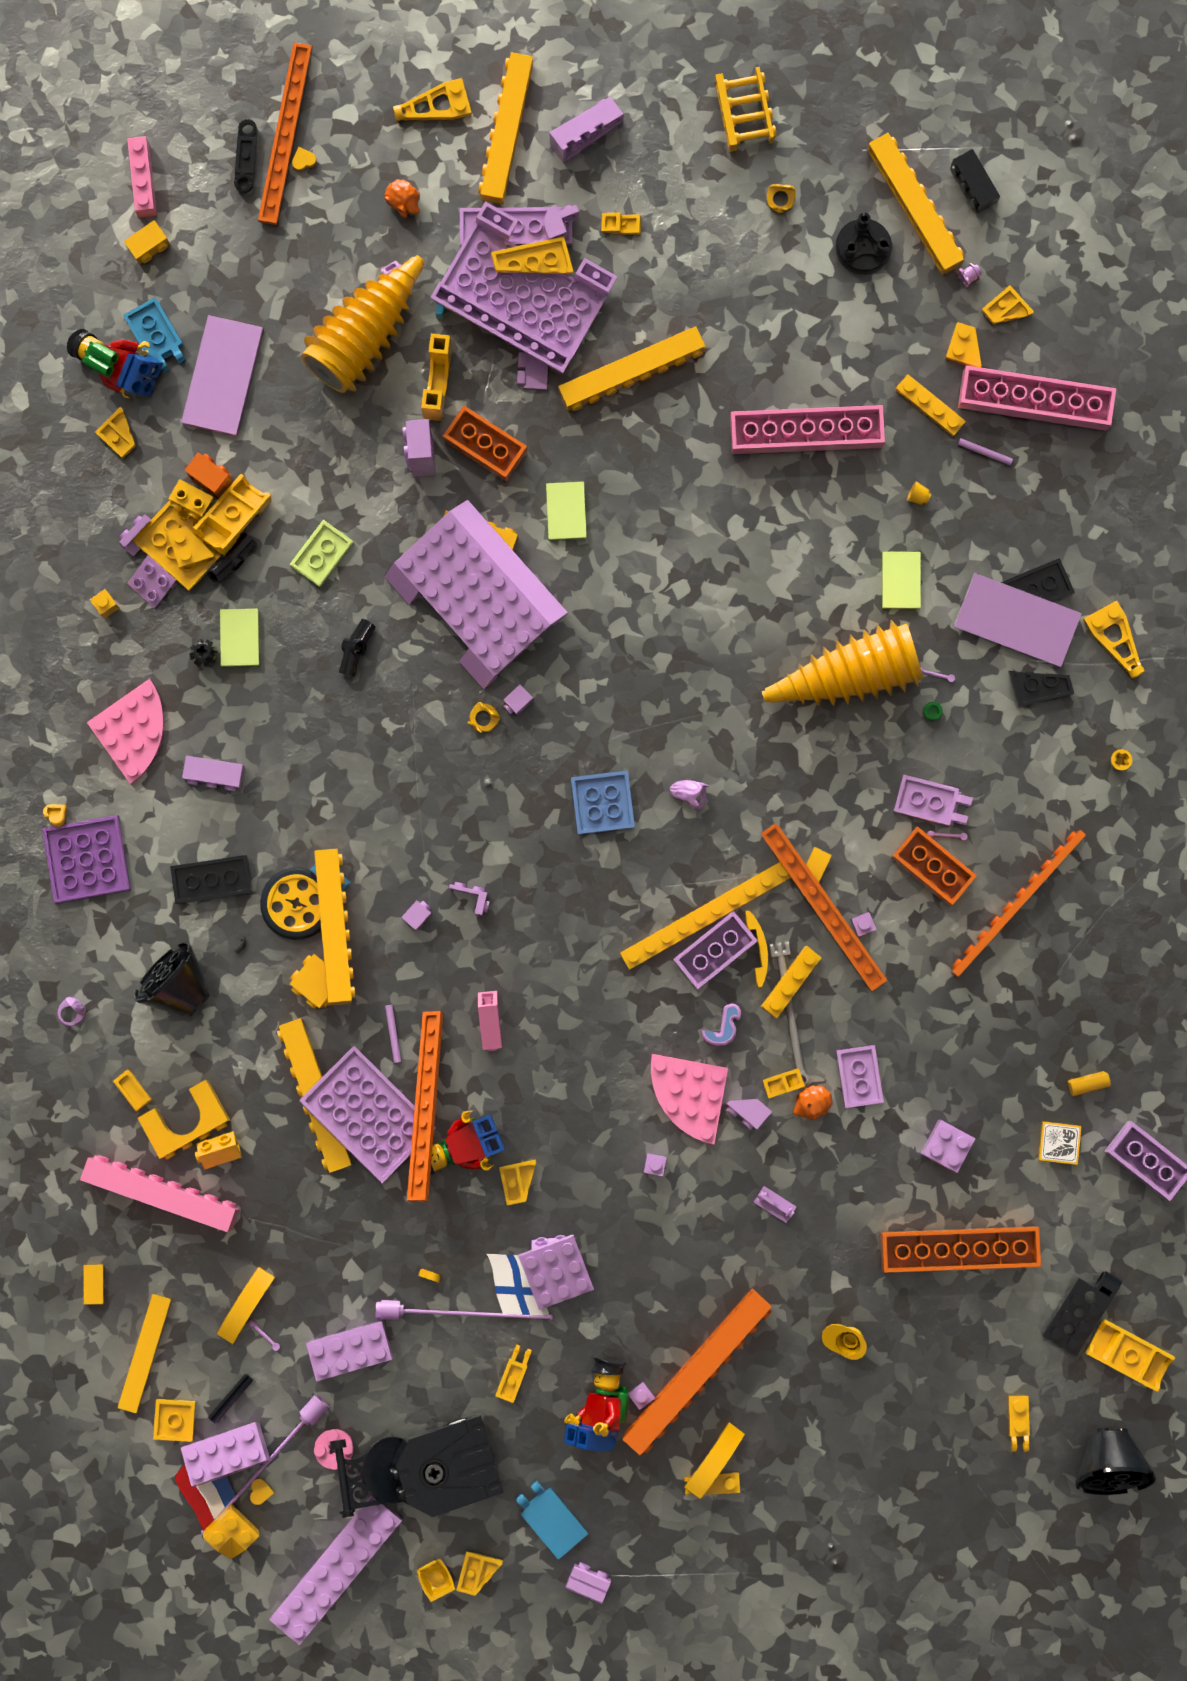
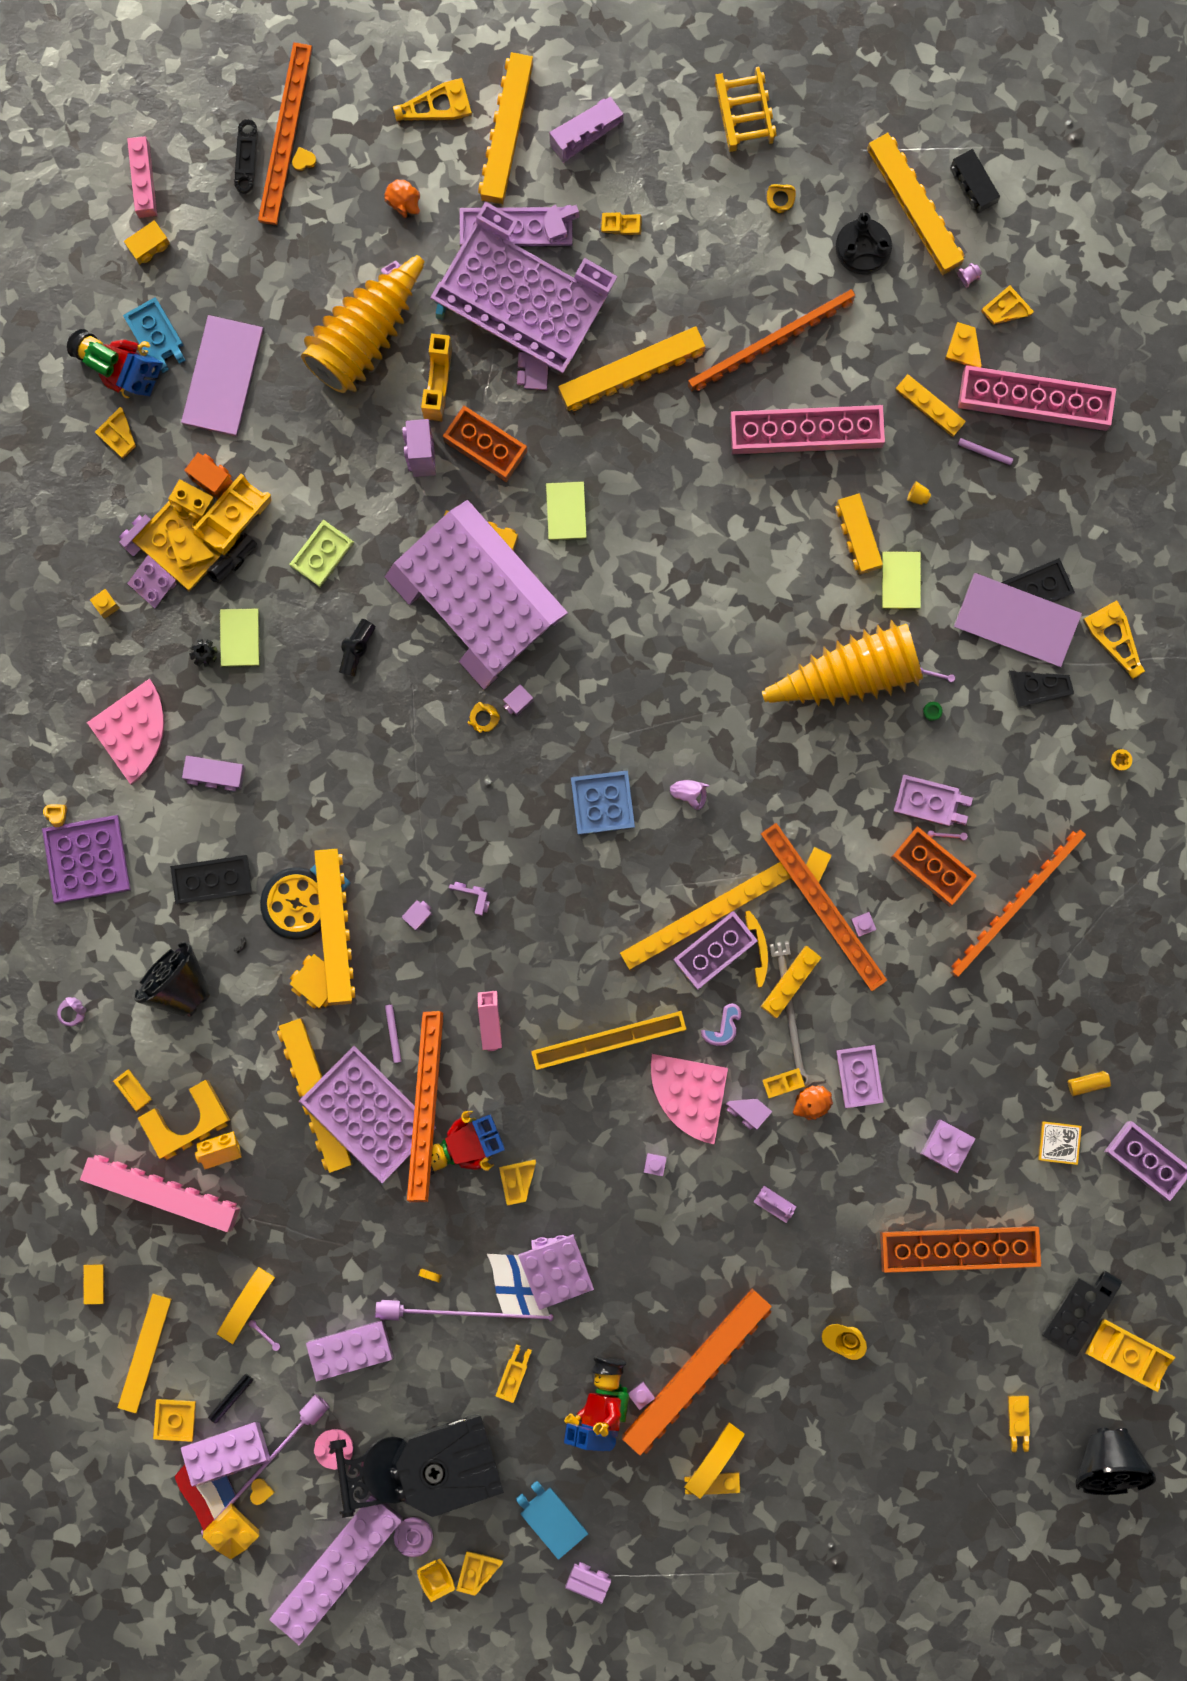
(413, 1536): none -> lavender tile
(539, 257): yellow wing -> none
(608, 1040): none -> yellow brick
(778, 337): none -> orange plate
(859, 534): none -> yellow brick

